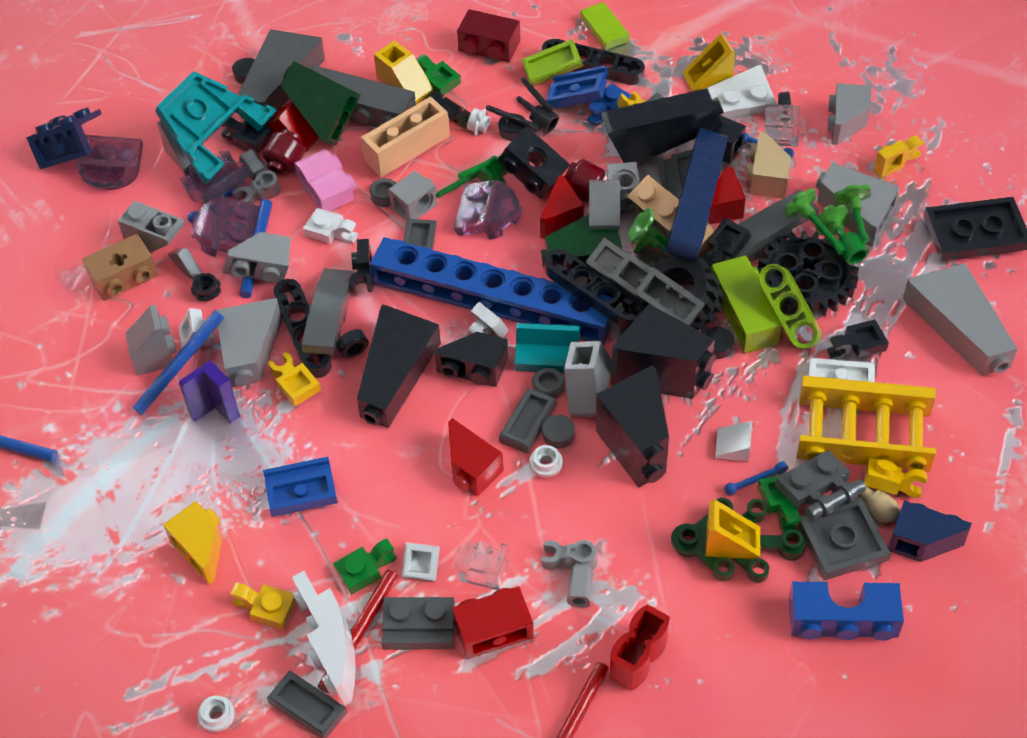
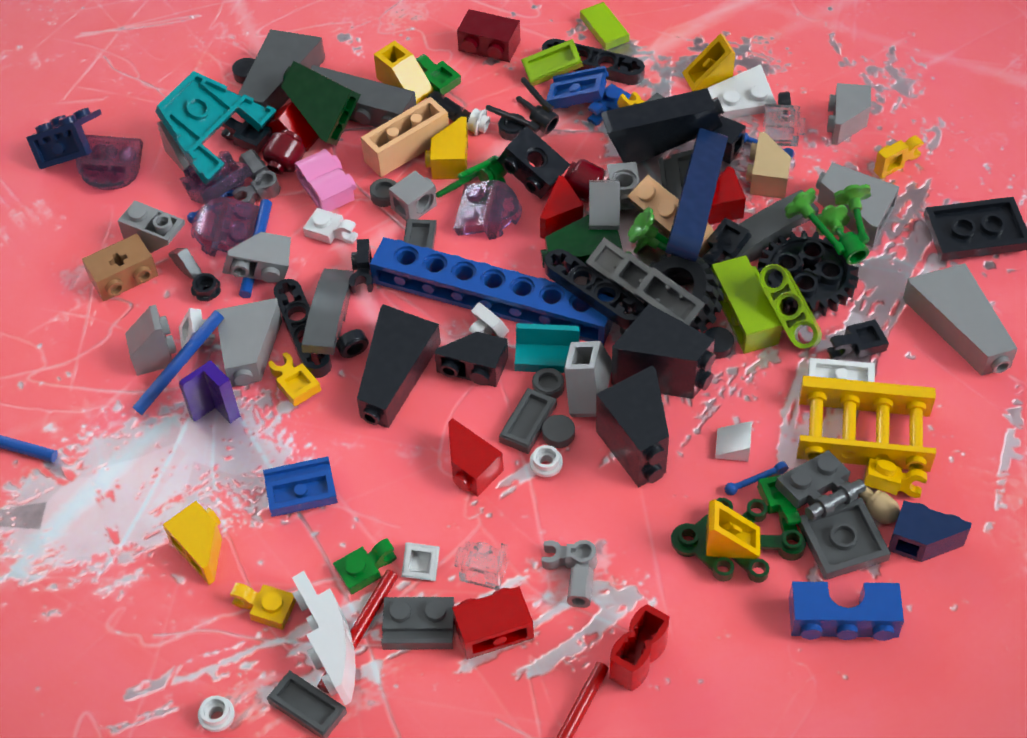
(449, 151): none -> yellow slope

